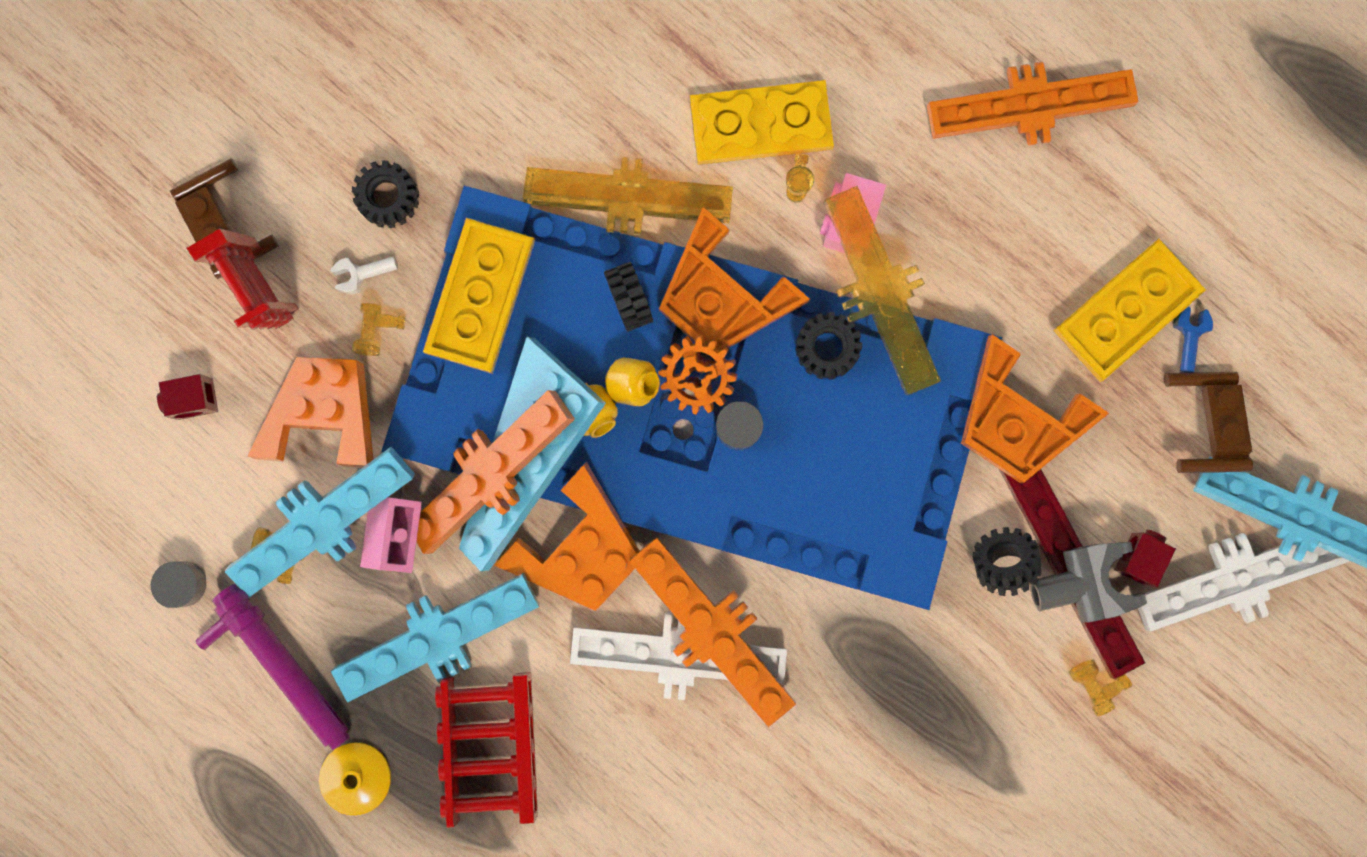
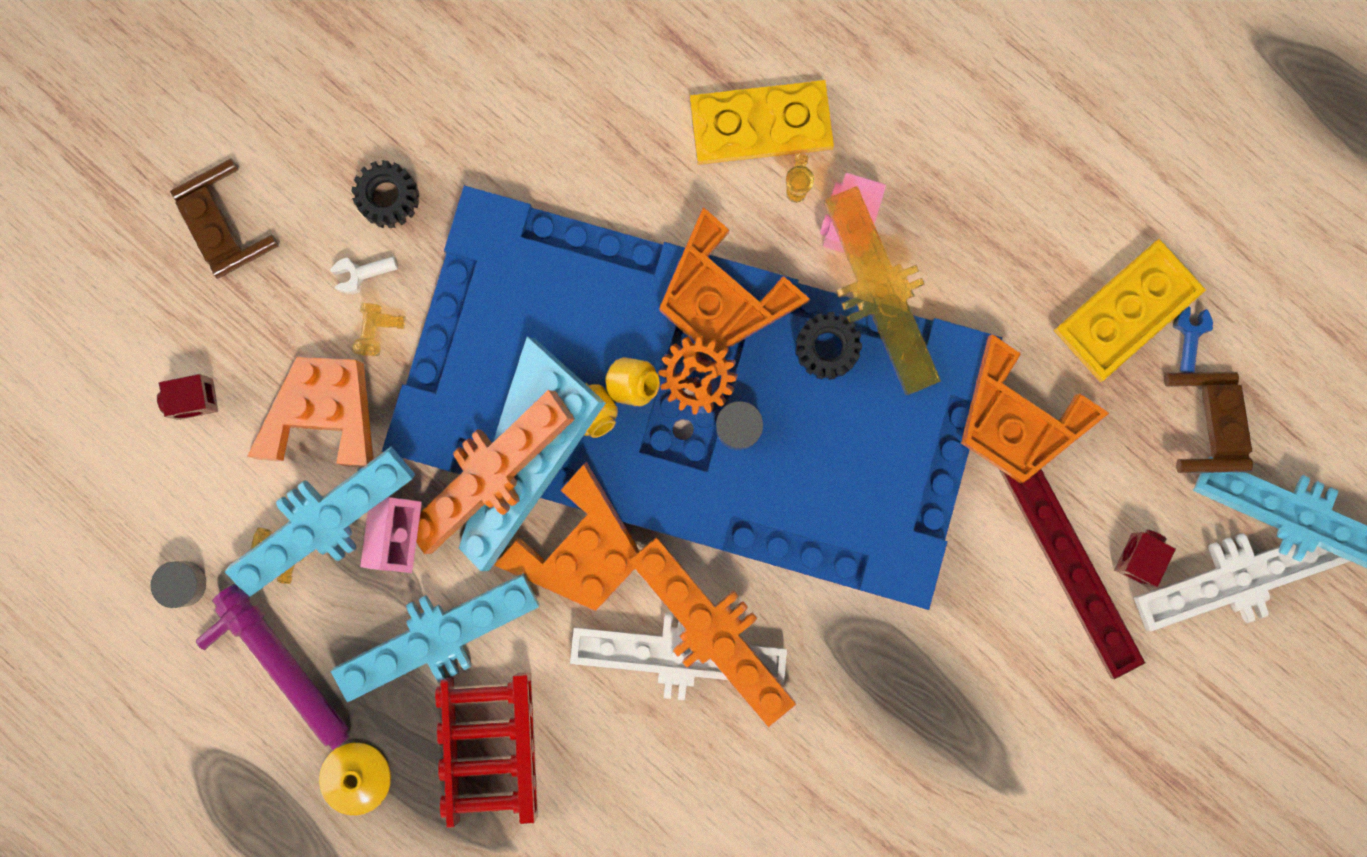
(235, 259): red fence -> none
(479, 295): yellow piece -> none
(626, 195): clear yellow hinge -> none
(628, 296): black tyre -> none
(1007, 577): black tyre -> none
(1032, 103): orange hinge -> none
(1087, 584): dark grey connector -> none
(1101, 697): clear yellow piece -> none

